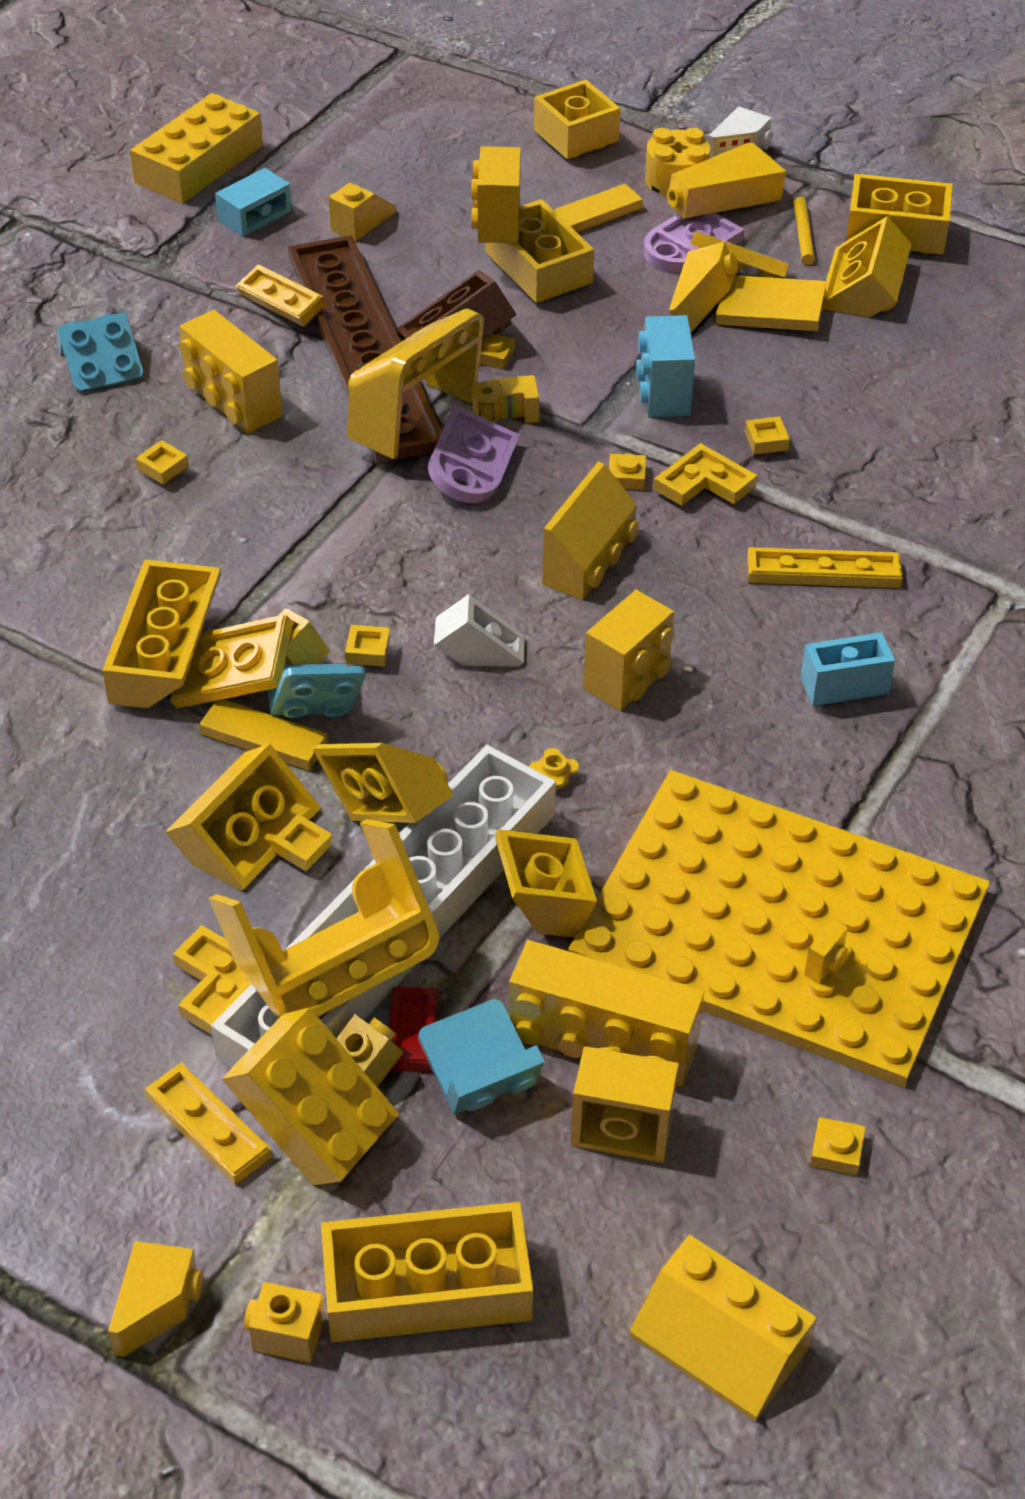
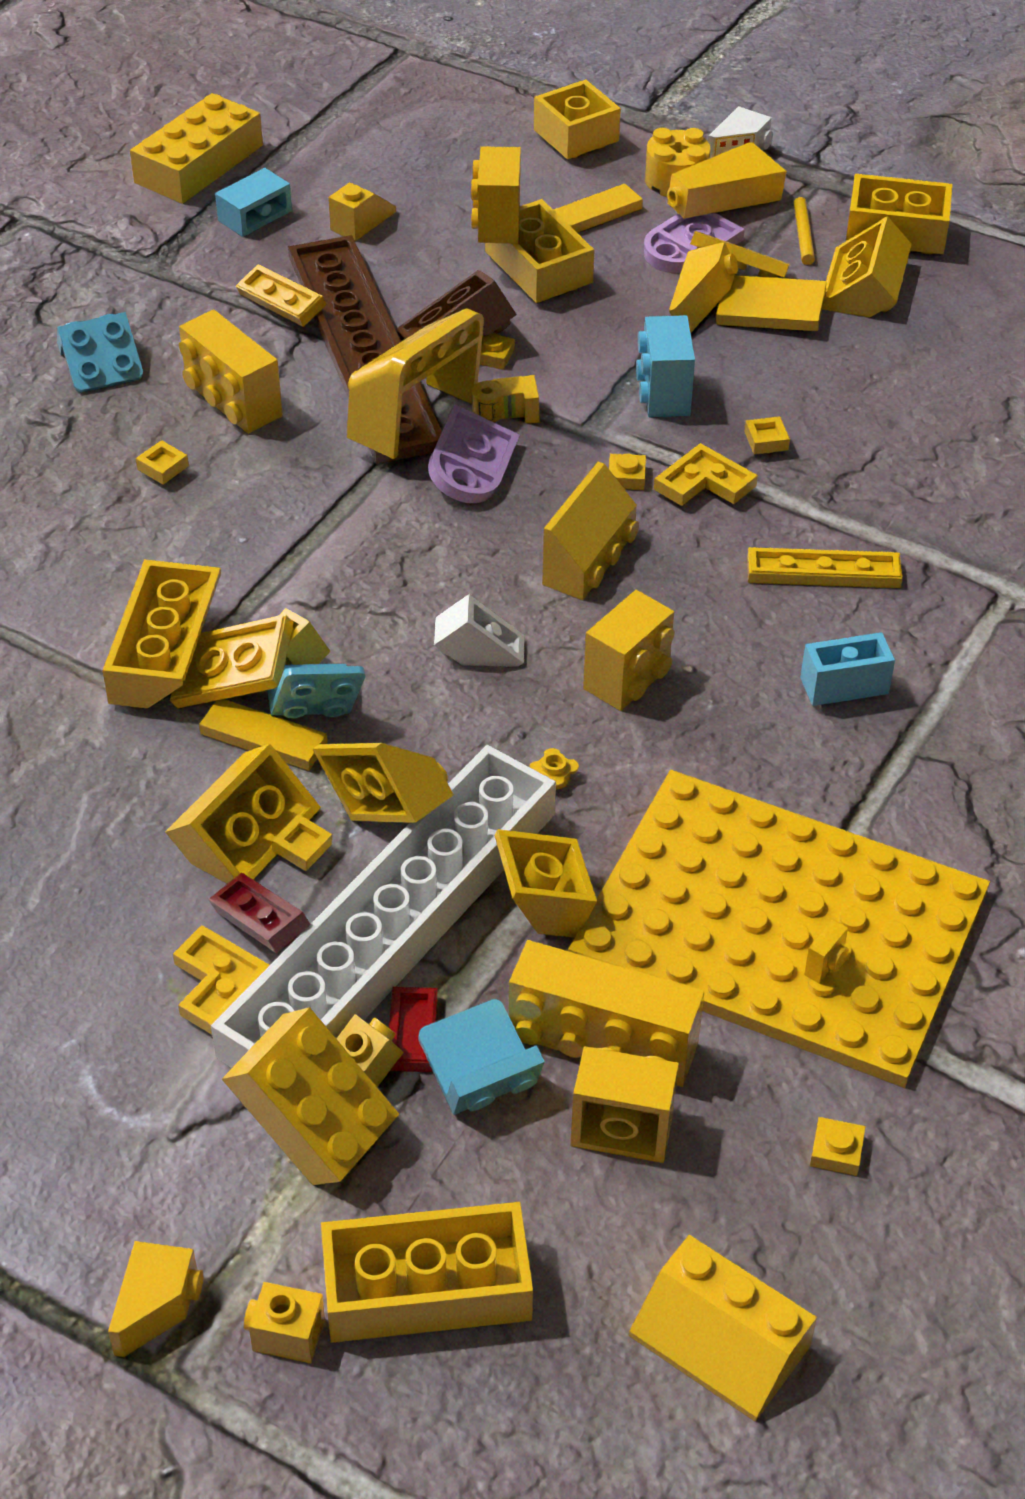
(208, 1123): yellow tile -> none
(259, 912): none -> dark red plate
(350, 956): yellow windscreen -> none
(367, 645): yellow plate -> none

